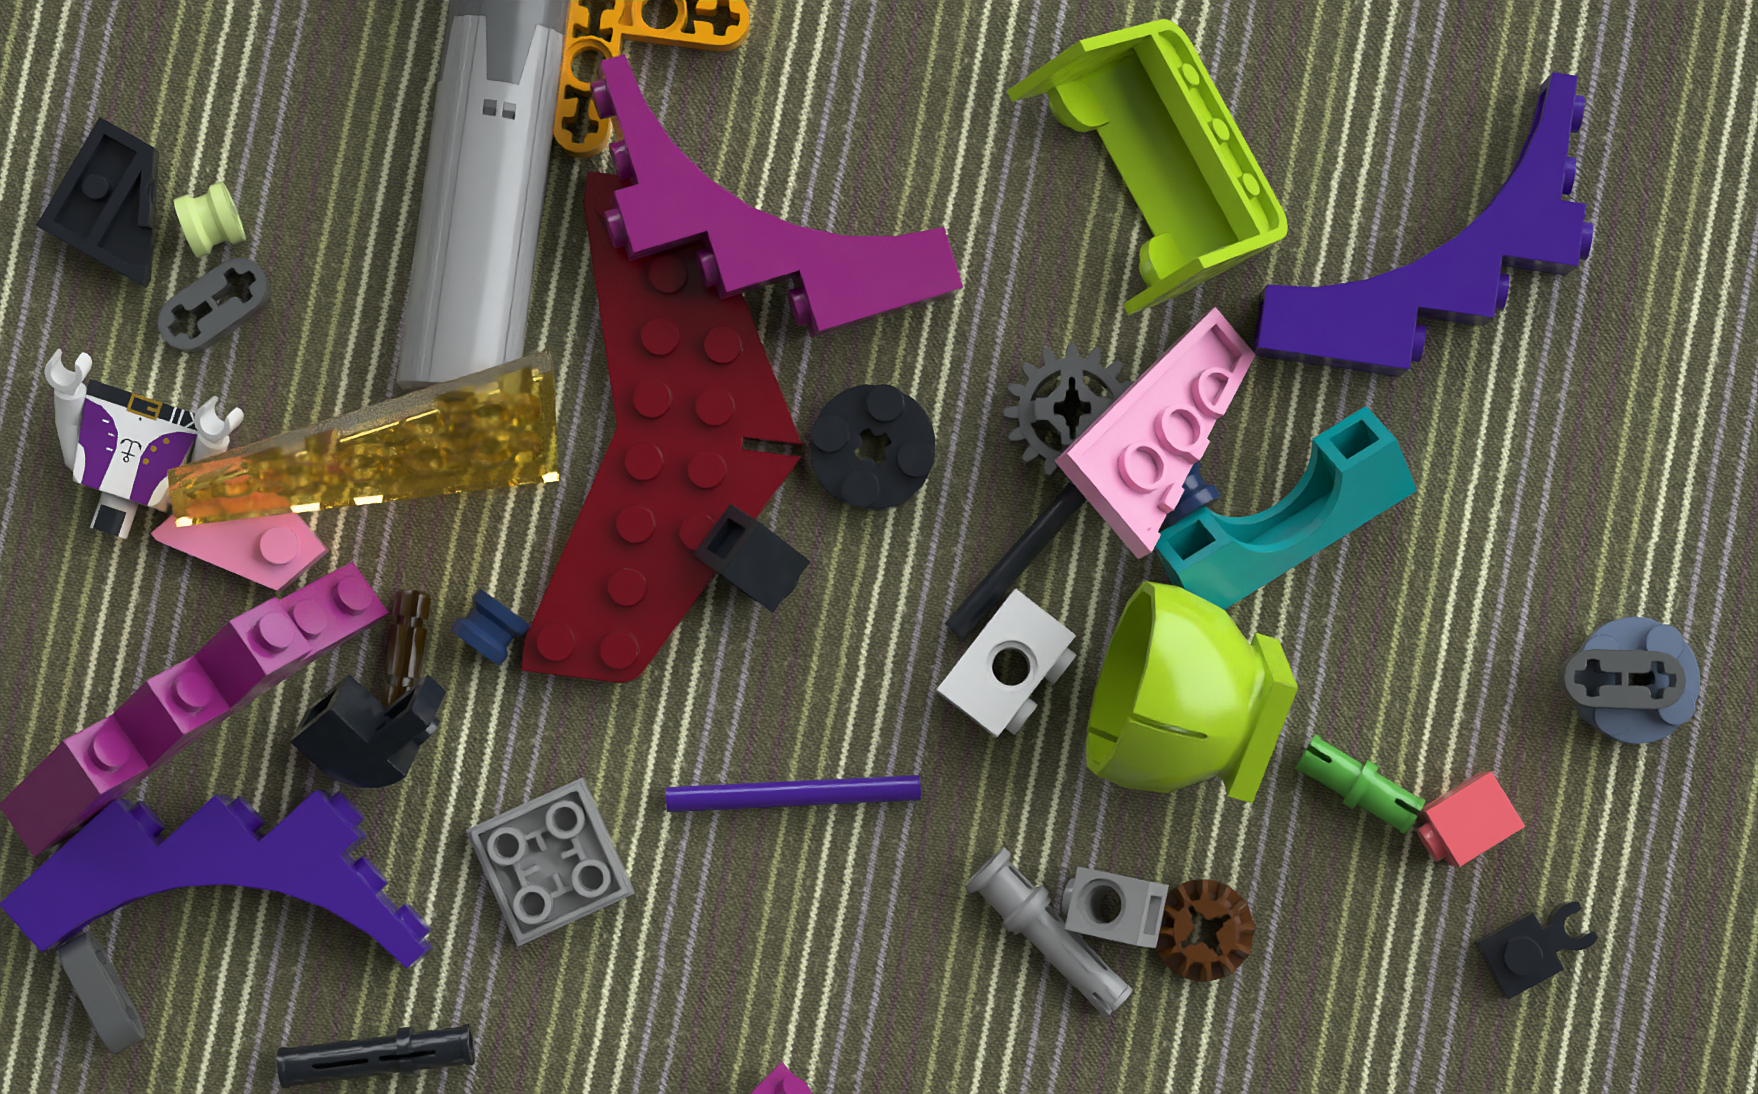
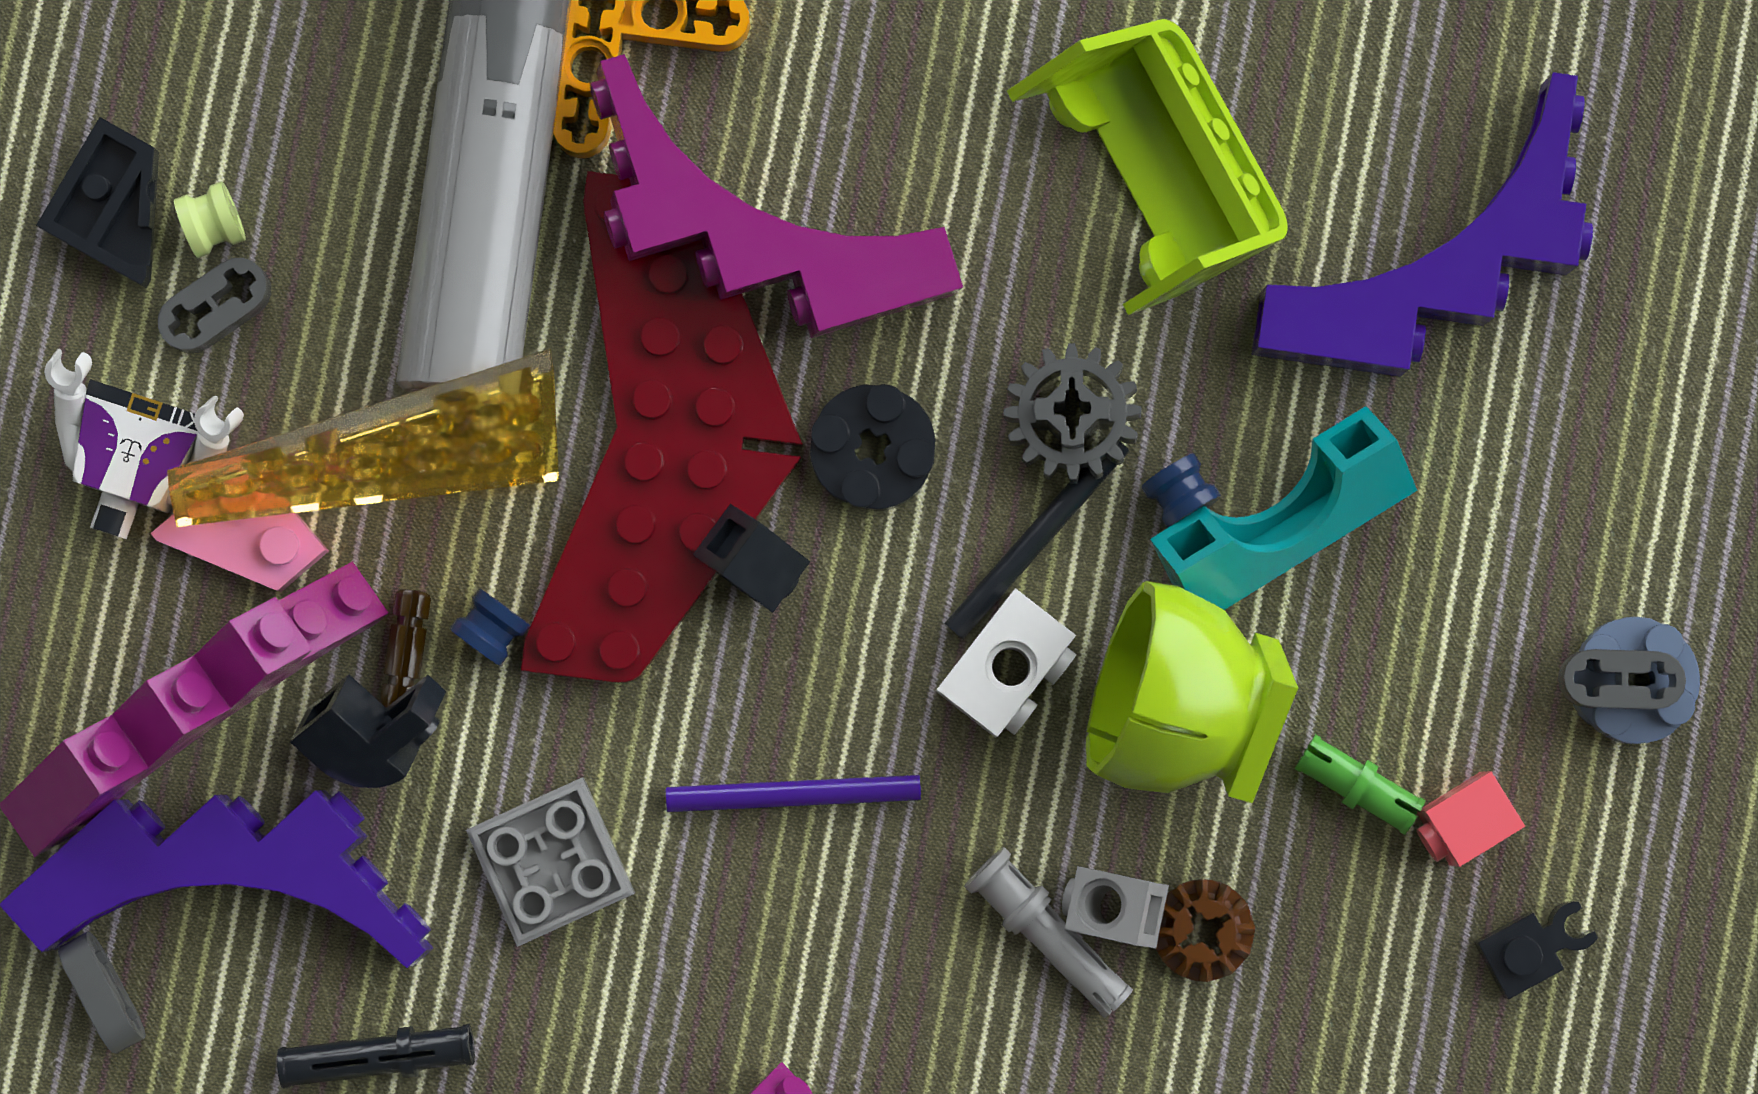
(1153, 434): bright pink wing -> none

